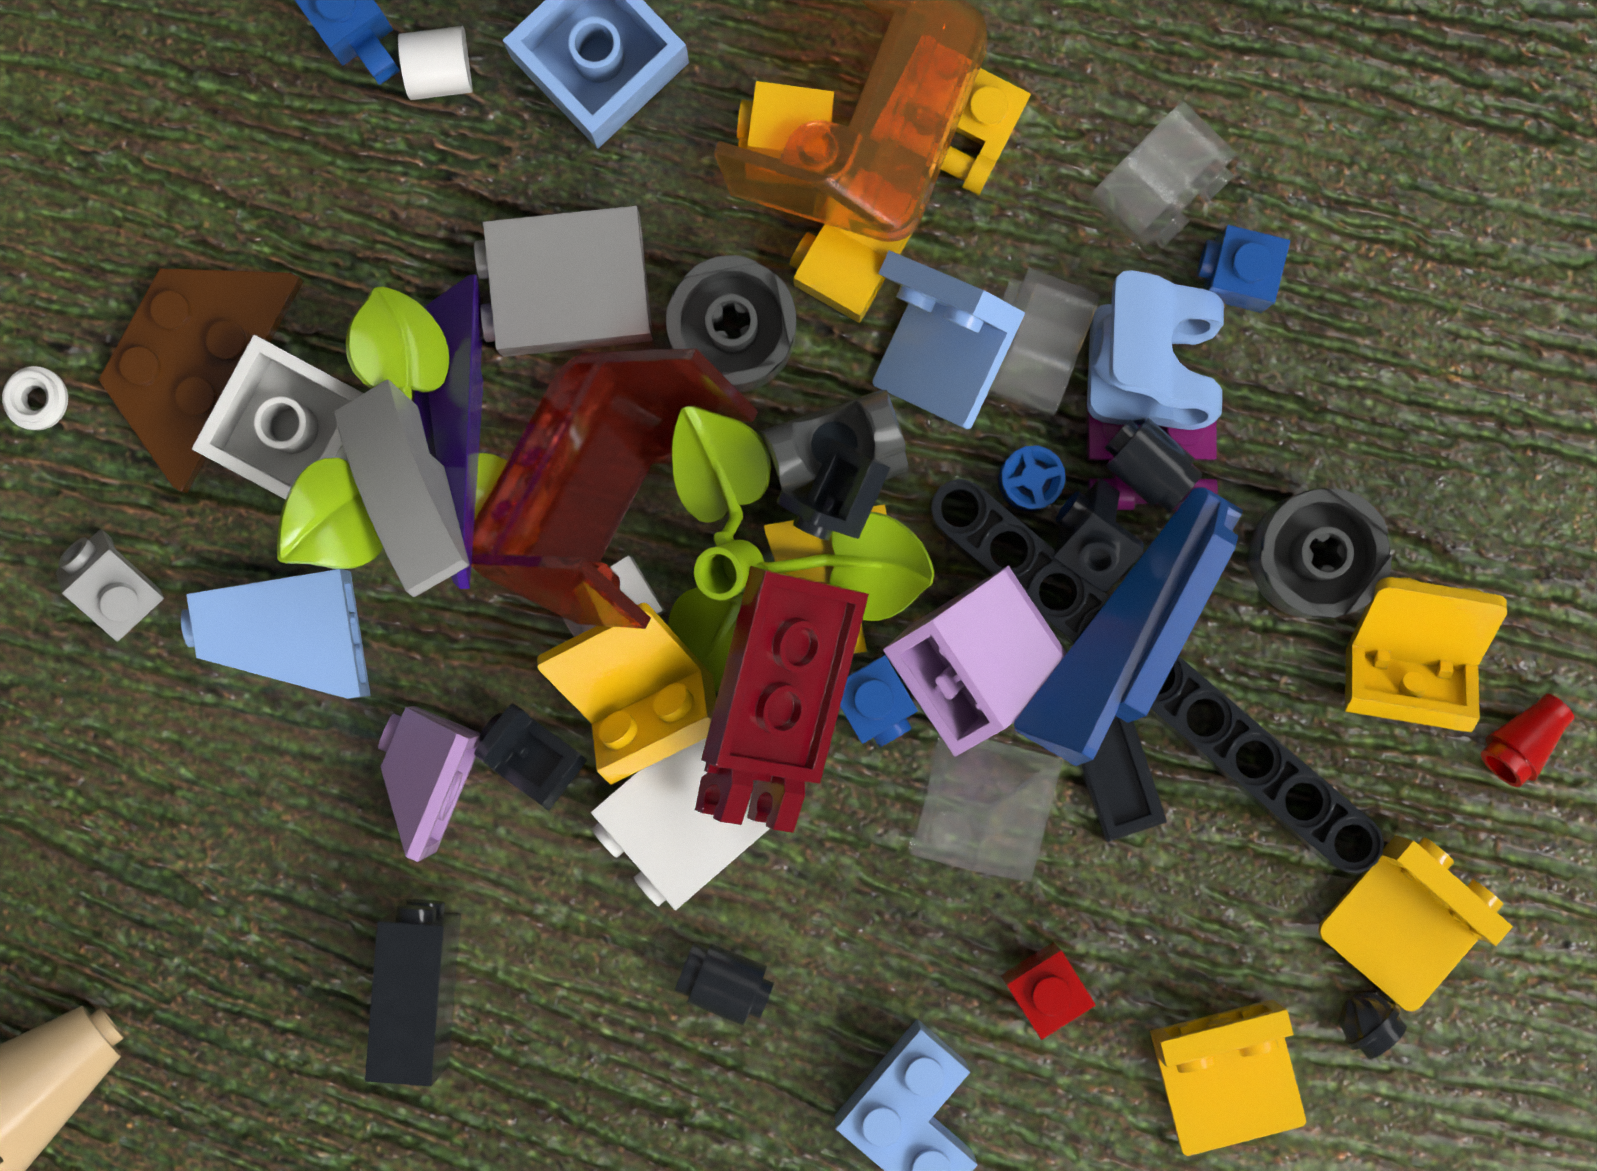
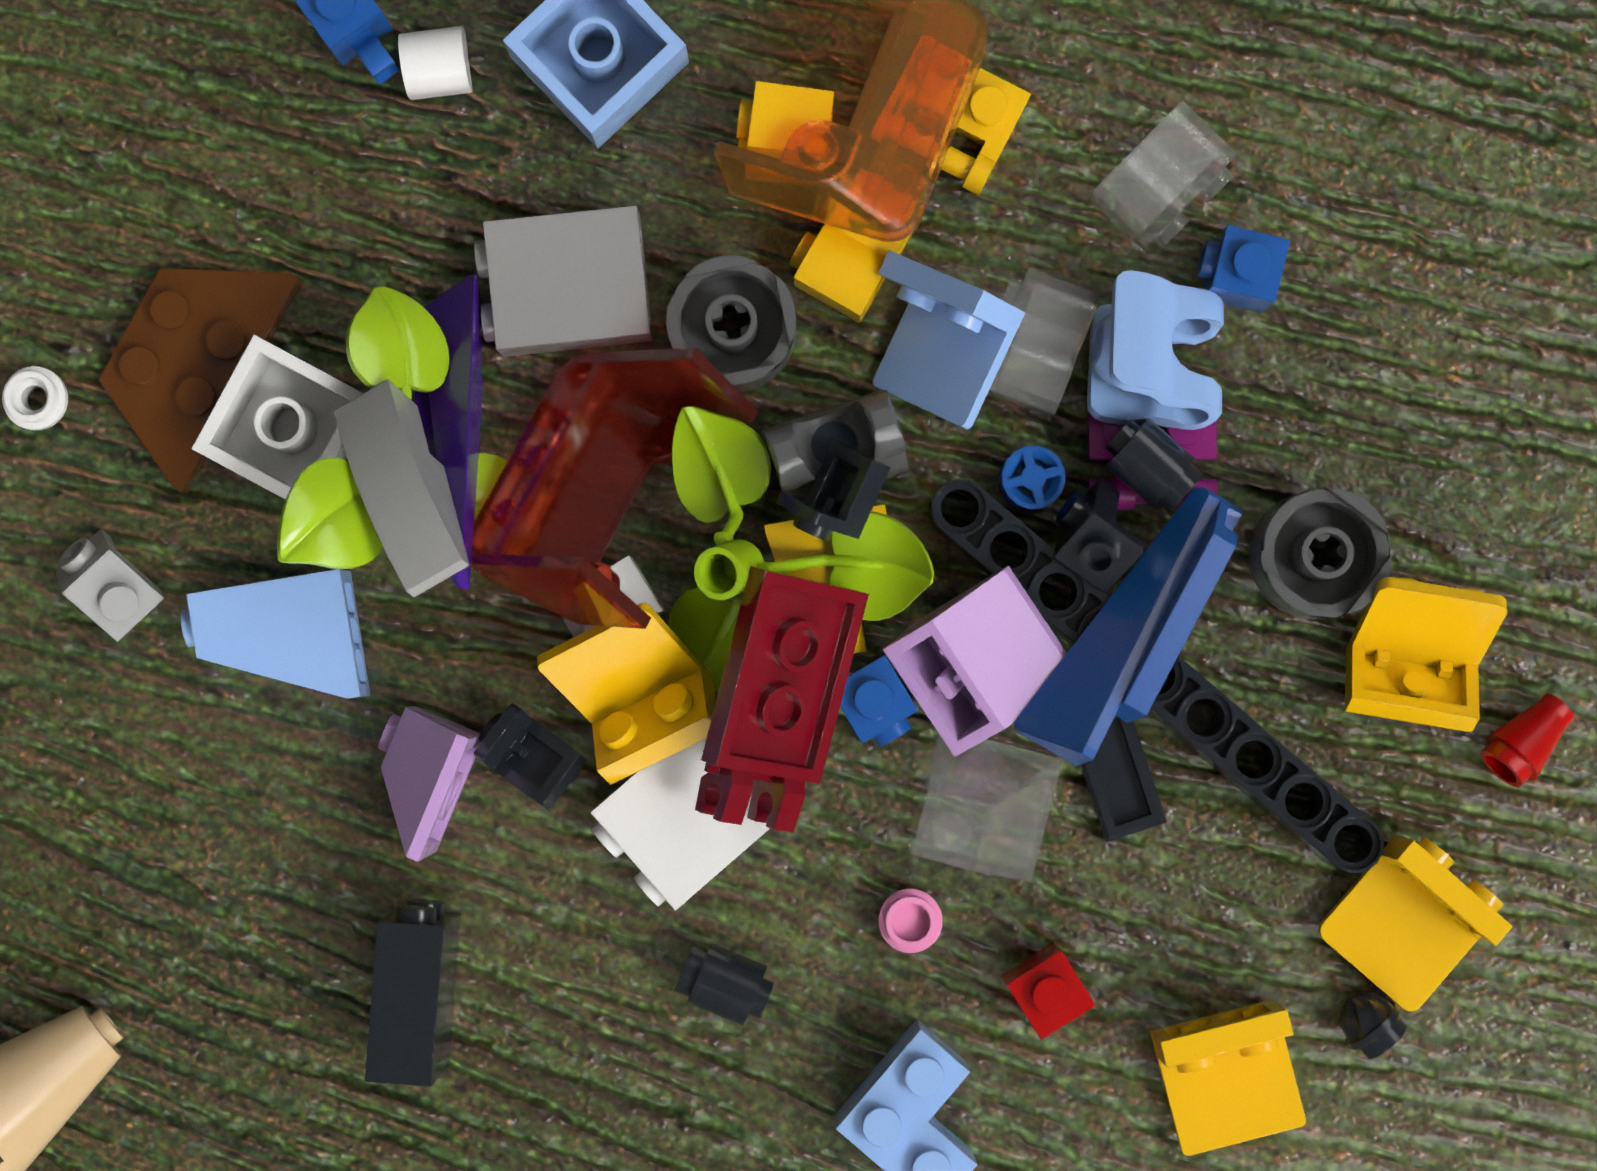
(910, 920): none -> bright pink plate

